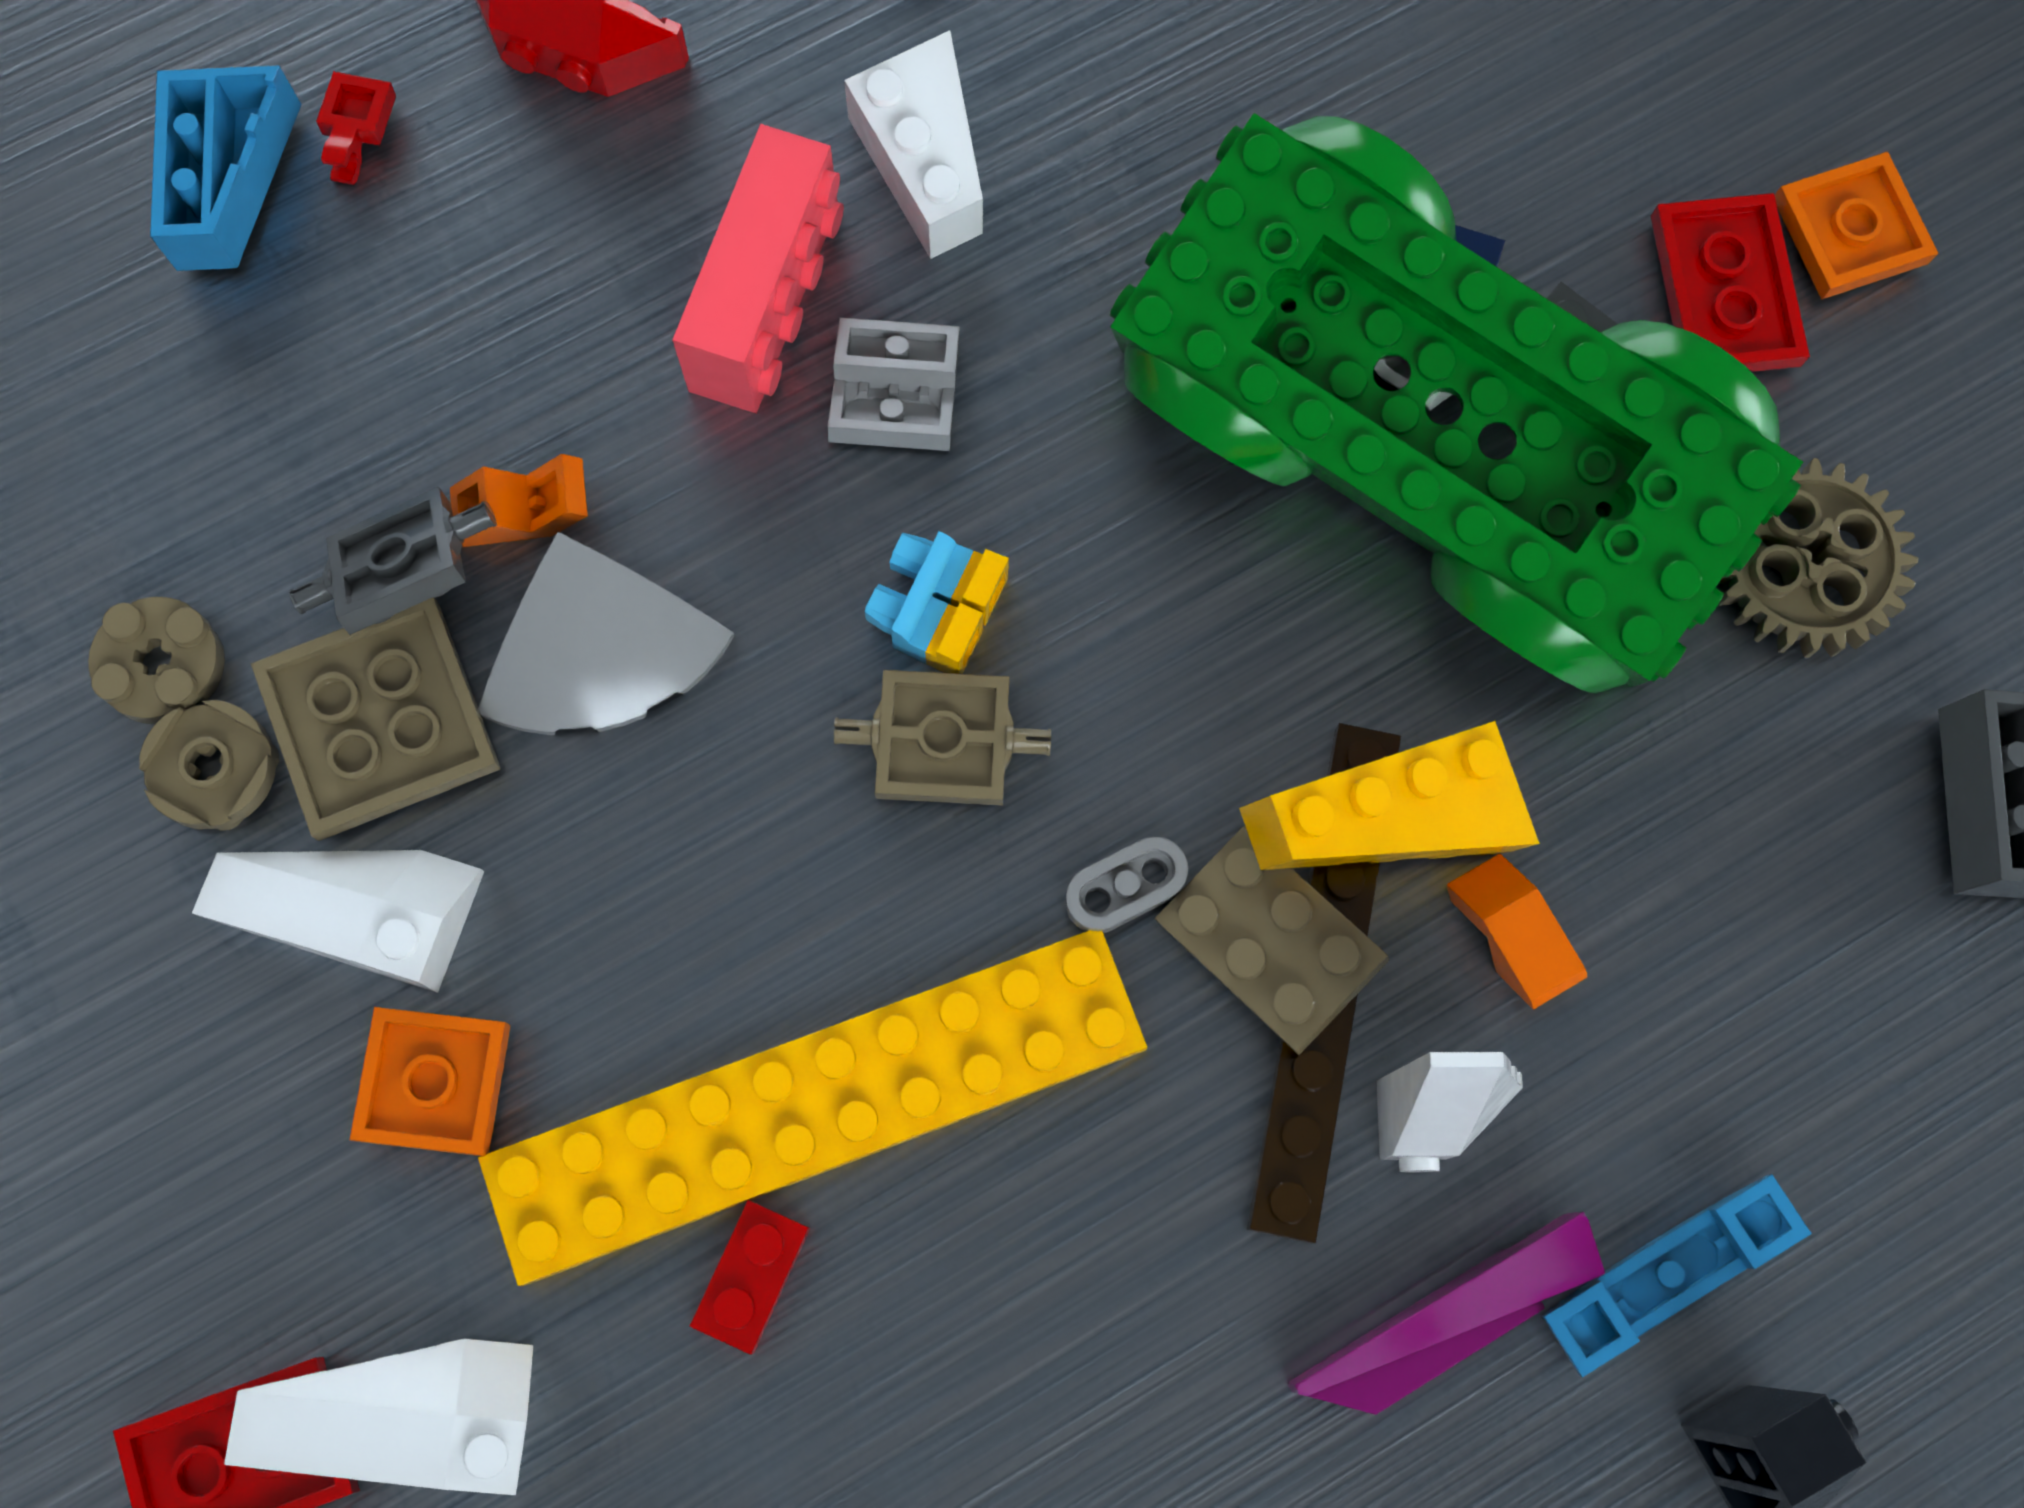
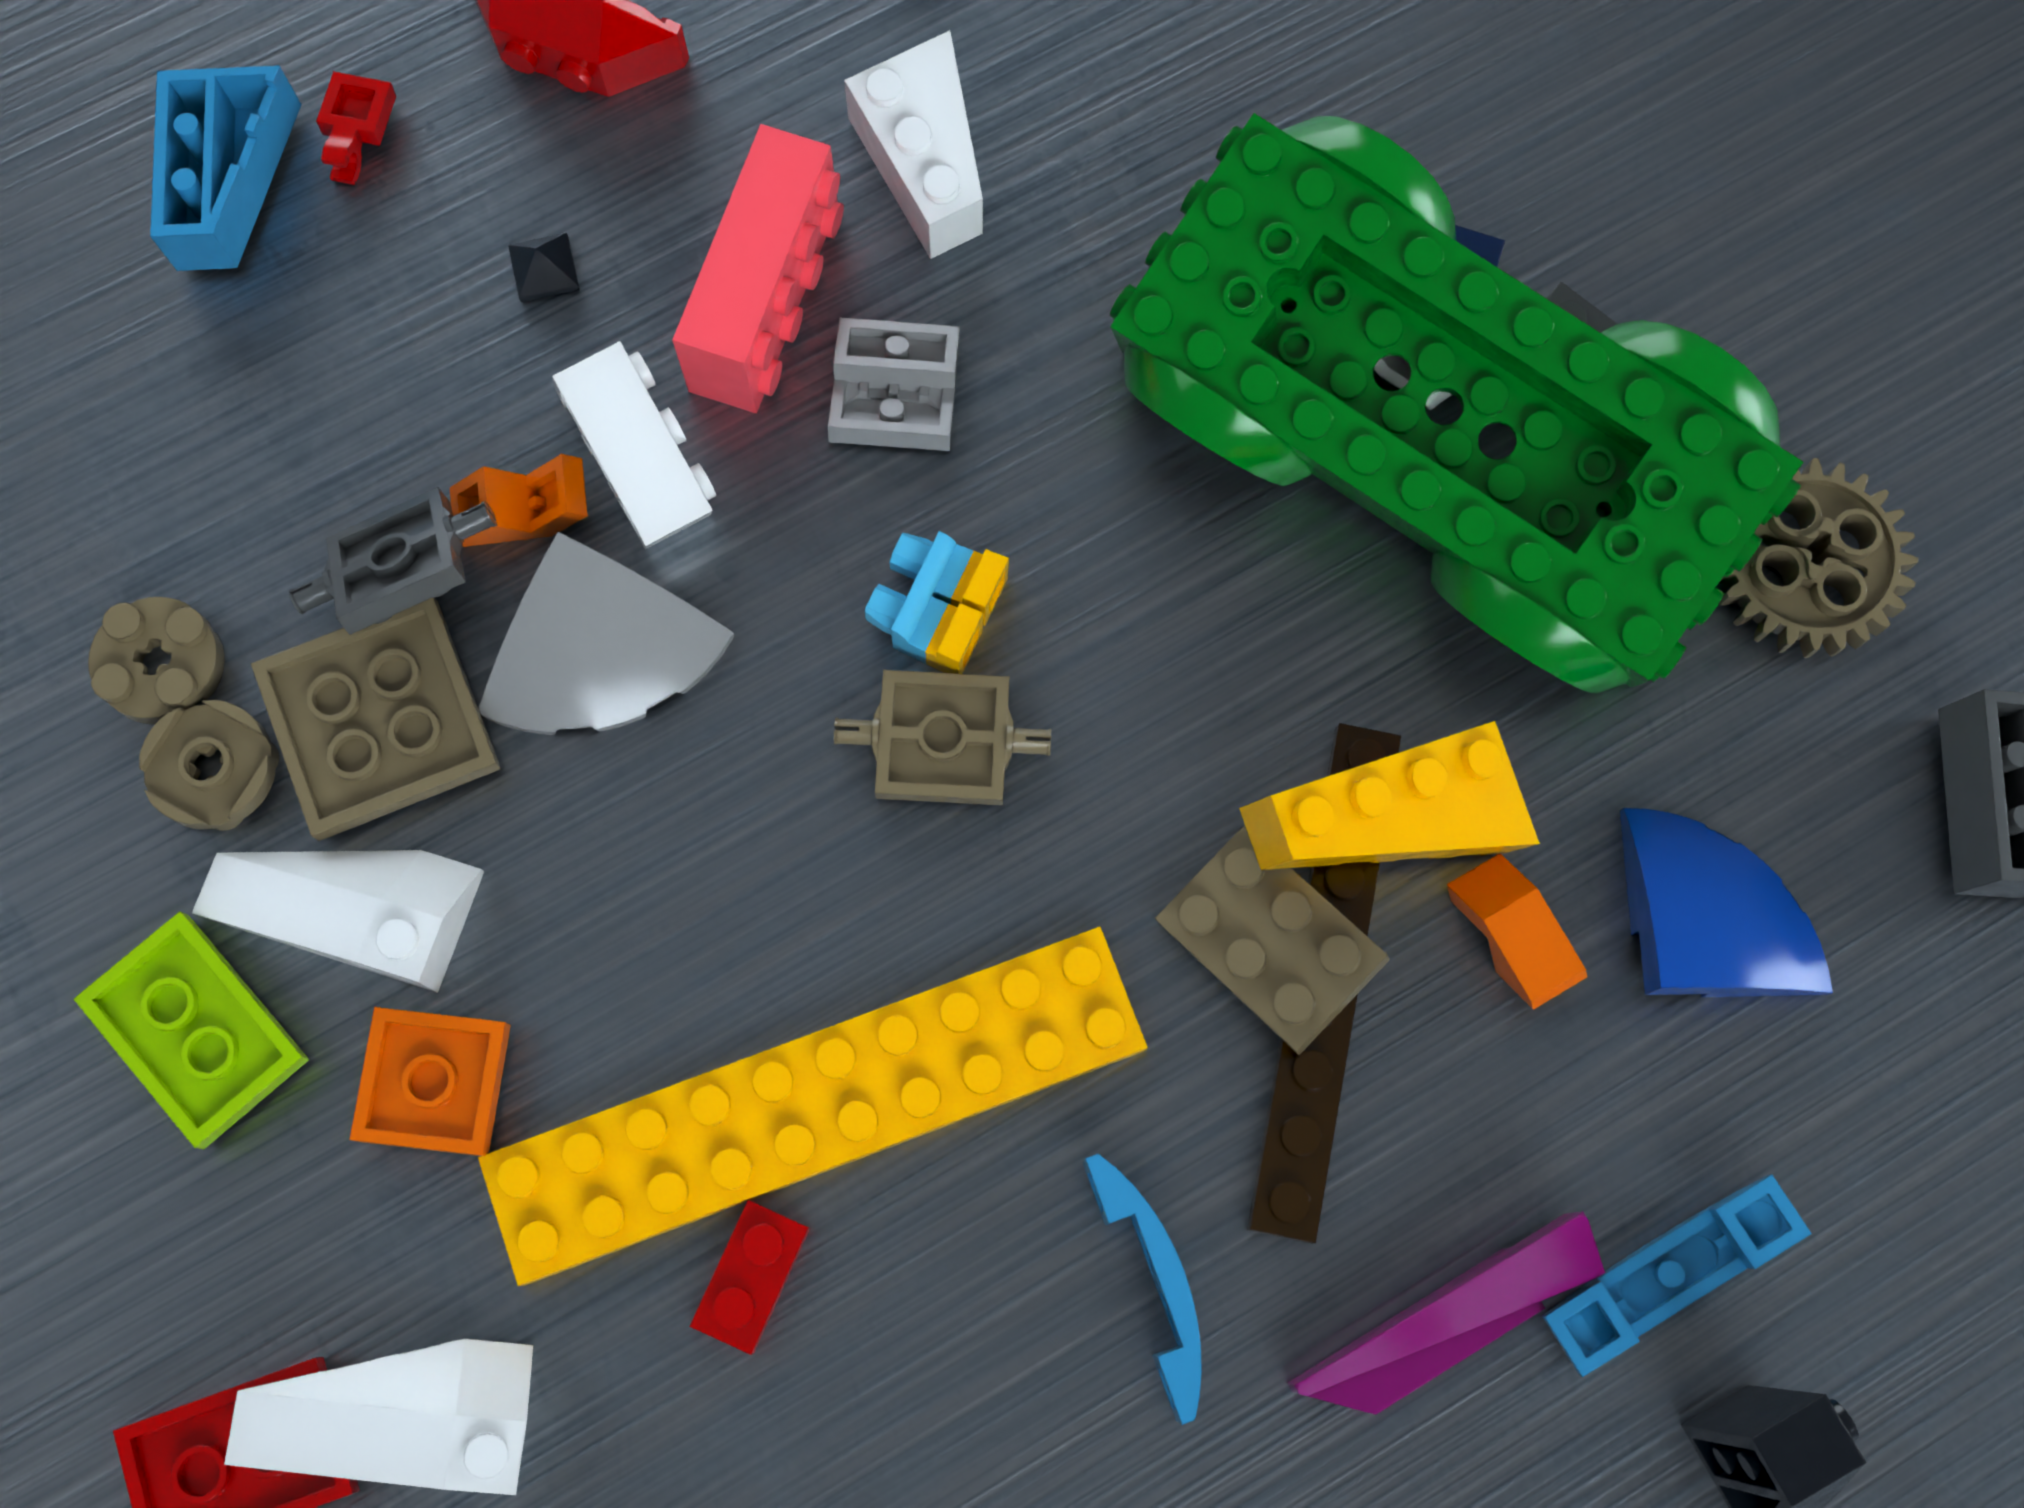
(191, 1030): none -> lime plate
(543, 267): none -> black slope
(635, 443): none -> white wedge
(1124, 884): light grey plate -> none
(1180, 1365): none -> dark azure slope
(1441, 1105): white wedge -> none
(1713, 914): none -> blue brick
(1732, 278): red plate -> none
(1855, 225): orange plate -> none

